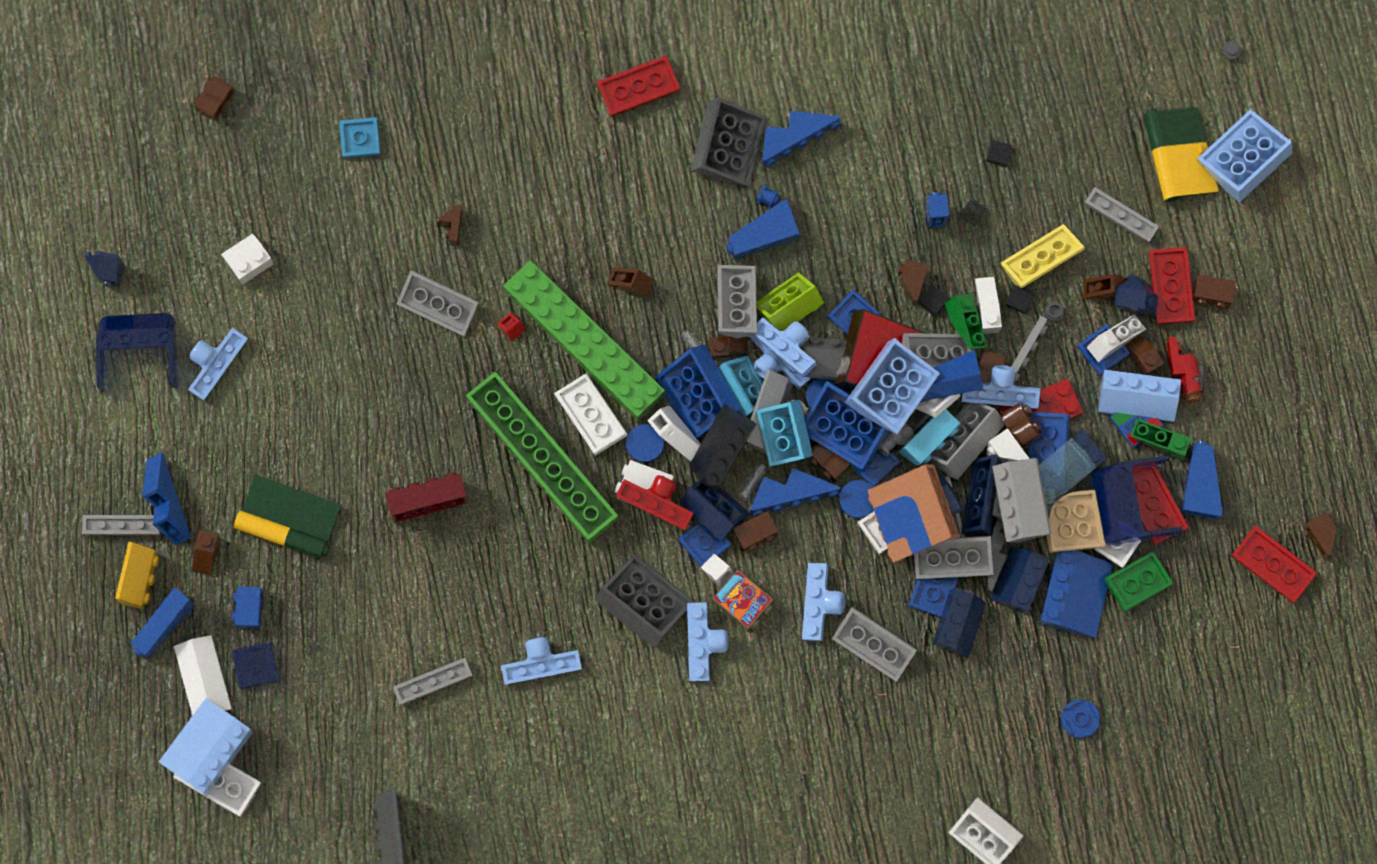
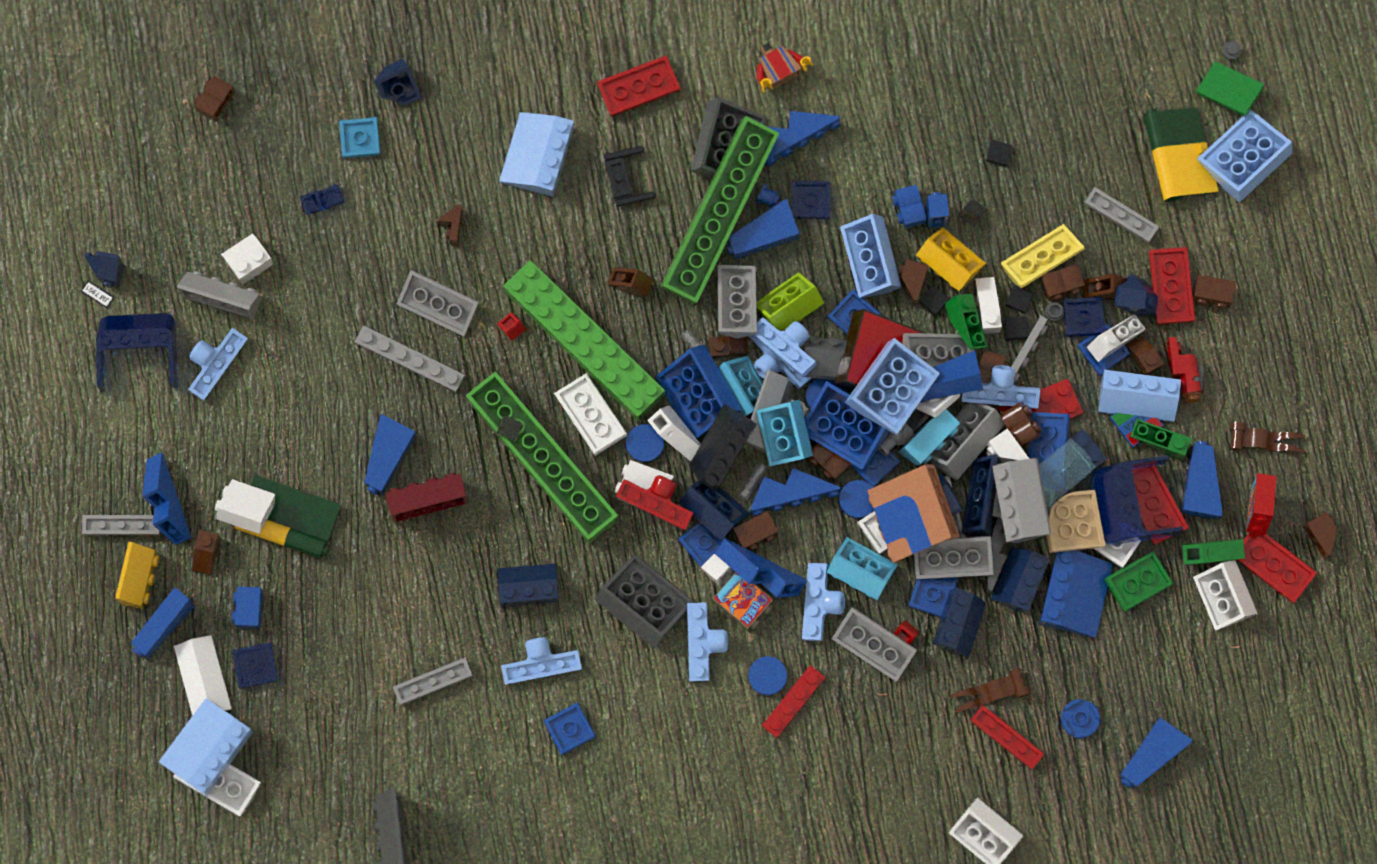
(97, 294): none -> sticker
(219, 294): none -> light grey slope
(245, 506): none -> white brick
(322, 200): none -> clear blue slope
(387, 454): none -> blue slope
(397, 83): none -> dark blue slope
(409, 359): none -> light grey plate
(509, 428): none -> clear smoke slope
(528, 585): none -> dark blue slope
(537, 152): none -> light blue slope
(569, 728): none -> blue tile
(619, 177): none -> black plate
(719, 210): none -> bright green brick
(759, 570): none -> blue slope
(767, 675): none -> blue tile
(779, 66): none -> torso
(793, 701): none -> red plate
(811, 199): none -> clear blue tile
(861, 568): none -> medium azure slope
(870, 256): none -> light blue slope
(906, 632): none -> red slope
(910, 207): none -> blue brick
(950, 259): none -> yellow slope
(995, 690): none -> reddish brown flag
(1007, 737): none -> red plate
(1016, 328): none -> black piece
(1062, 282): none -> reddish brown brick
(1084, 317): none -> clear blue tile
(1157, 749): none -> blue slope
(1213, 551): none -> green slope
(1225, 595): none -> white slope
(1230, 89): none -> green tile
(1261, 438): none -> reddish brown flag
(1261, 504): none -> red brick

